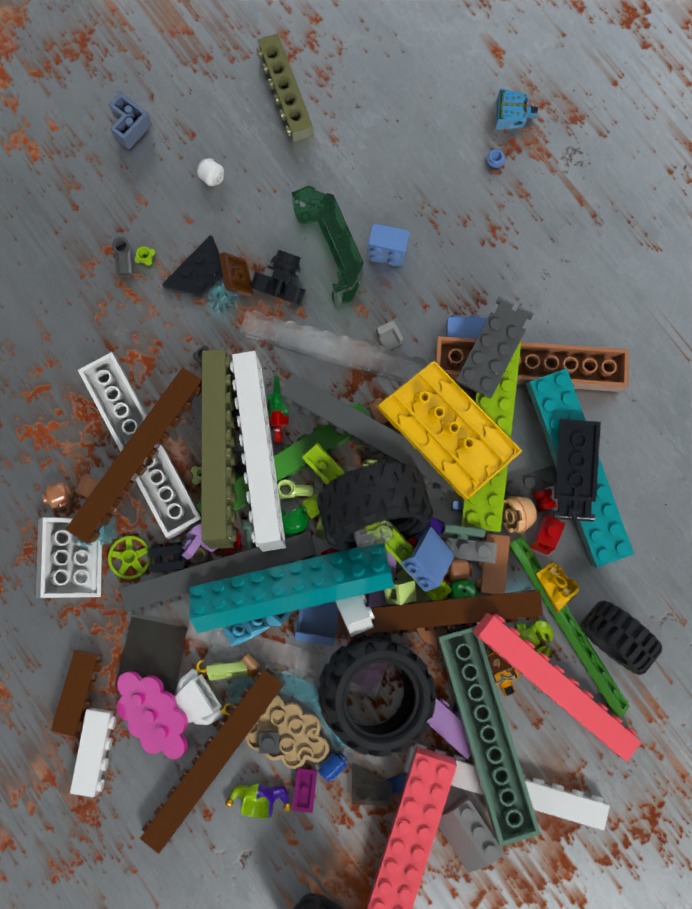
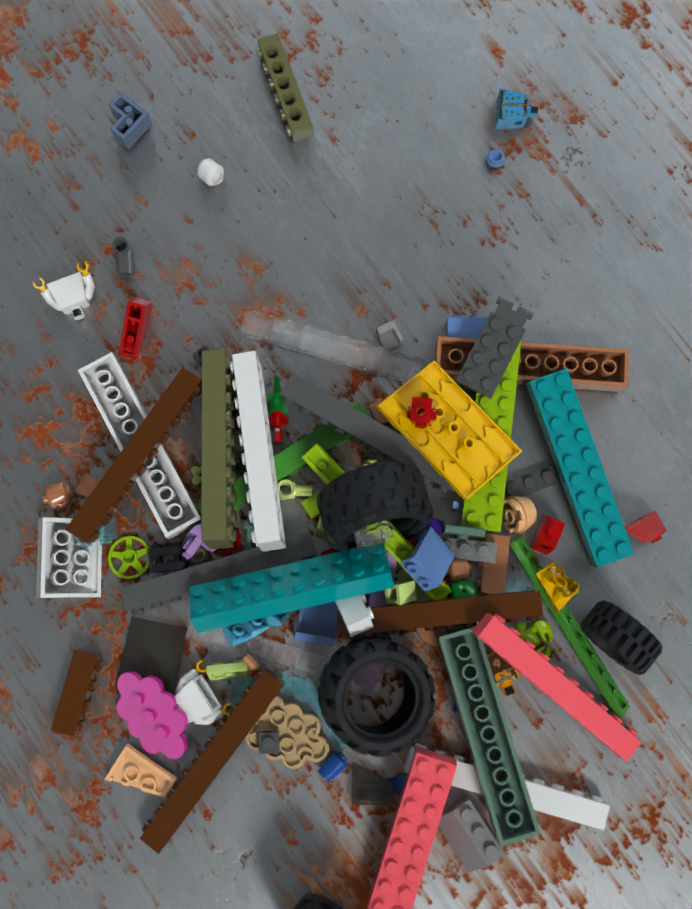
(70, 293): none -> white torso
(92, 752): white brick -> none
(135, 327): none -> red slope
(139, 771): none -> light nougat wing
(142, 250): lime plate -> none
(198, 271): black wing -> none
(227, 302): clear light blue gear -> none
(236, 274): reddish brown tile -> none
(259, 799): piece -> none
(285, 267): black beam -> none
(295, 521): green helmet -> none
(304, 790): magenta plate -> none
(326, 211): clear green windscreen -> none
(388, 244): medium blue brick -> none
(418, 406): none -> red brick
(449, 727): lavender brick -> none
(544, 500): red wheel -> none
(576, 469): black hinge -> none
(647, 528): none -> red slope

